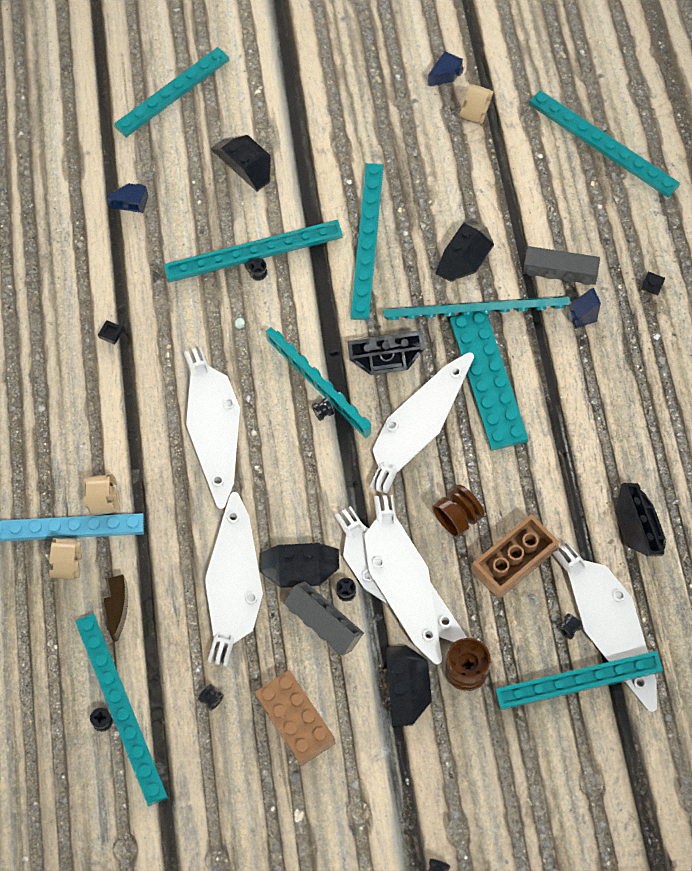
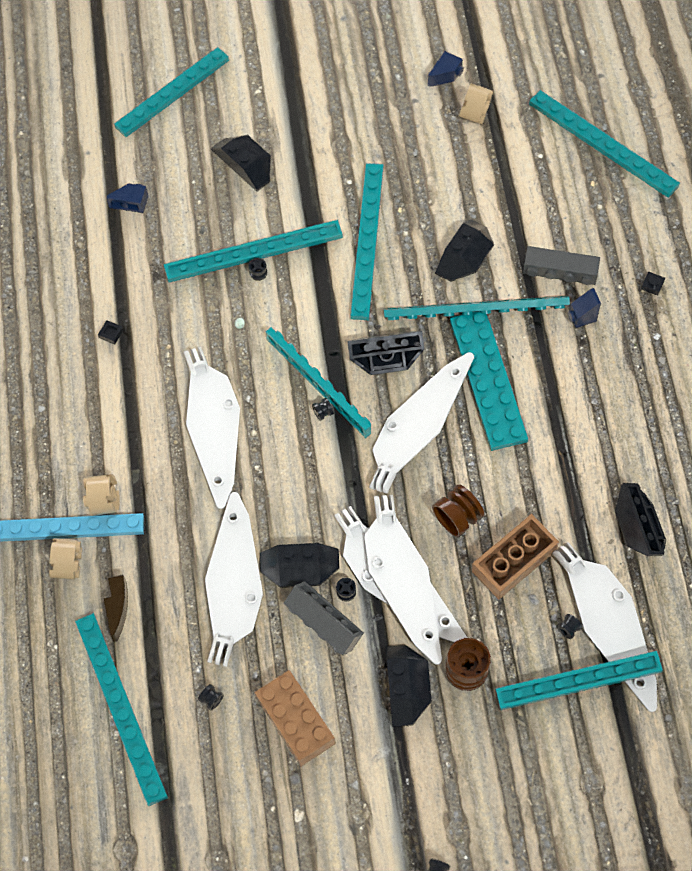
(103, 723): black wheel -> none

